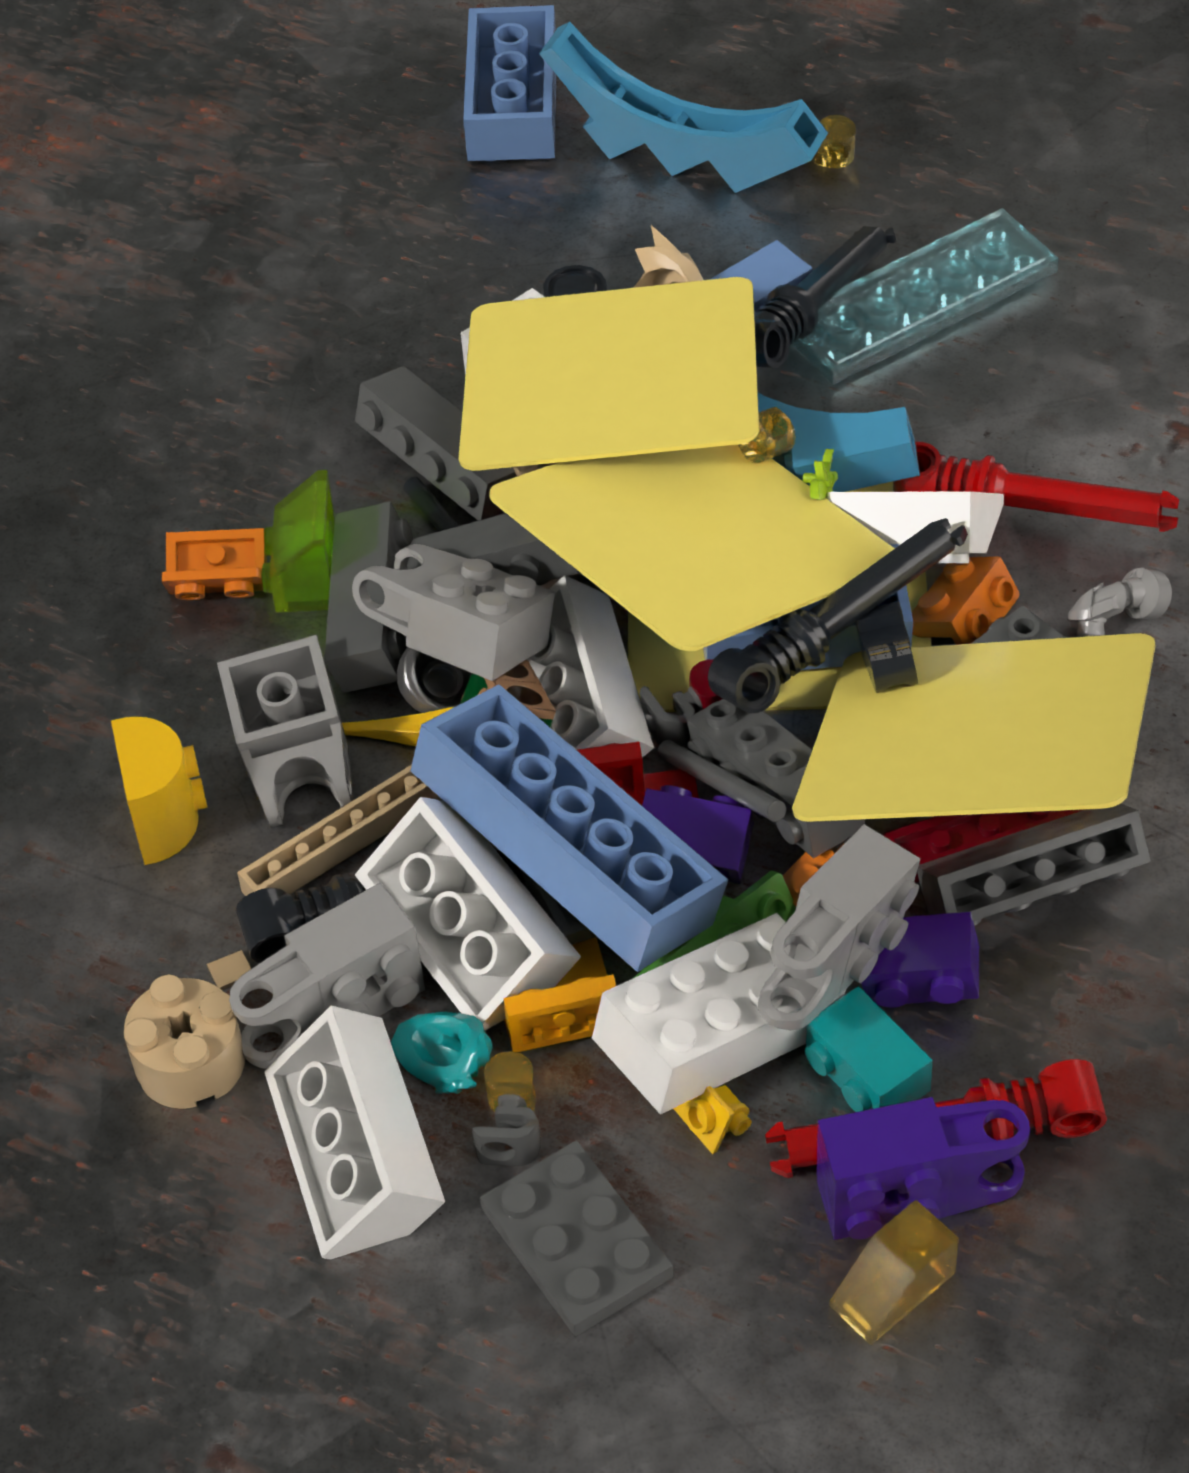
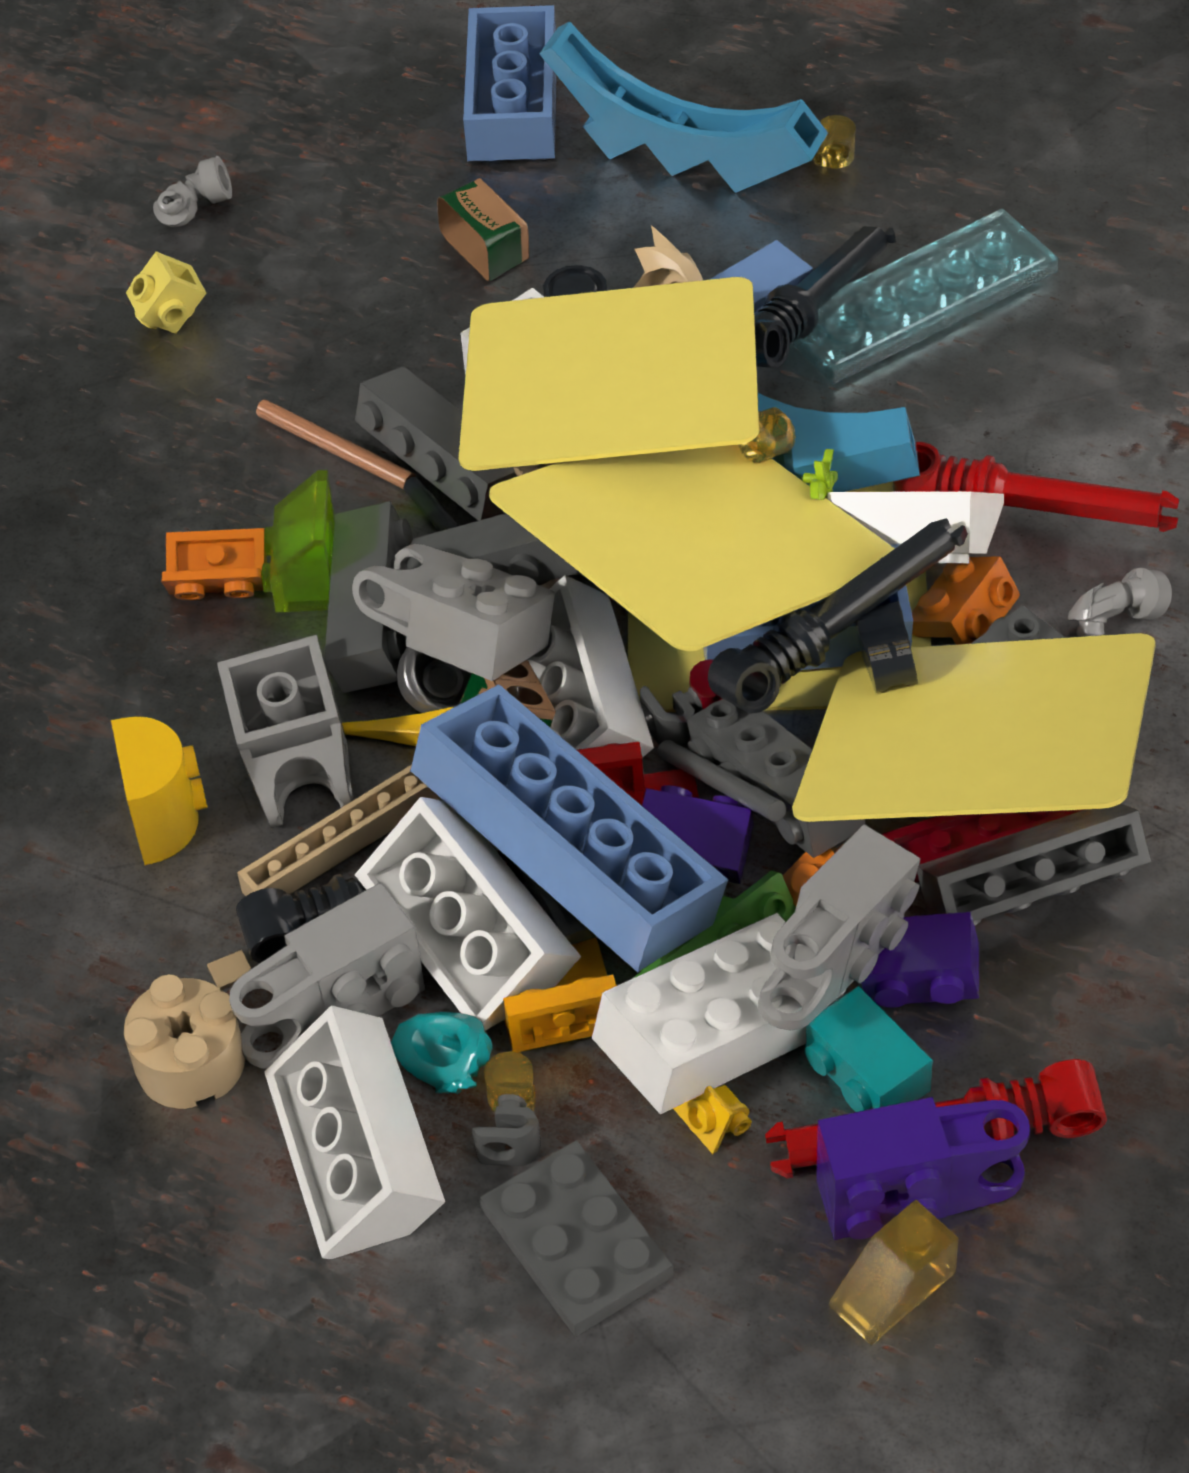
(165, 293): none -> light yellow brick
(179, 201): none -> light grey arm
(333, 443): none -> nougat bar
(483, 229): none -> medium nougat piece

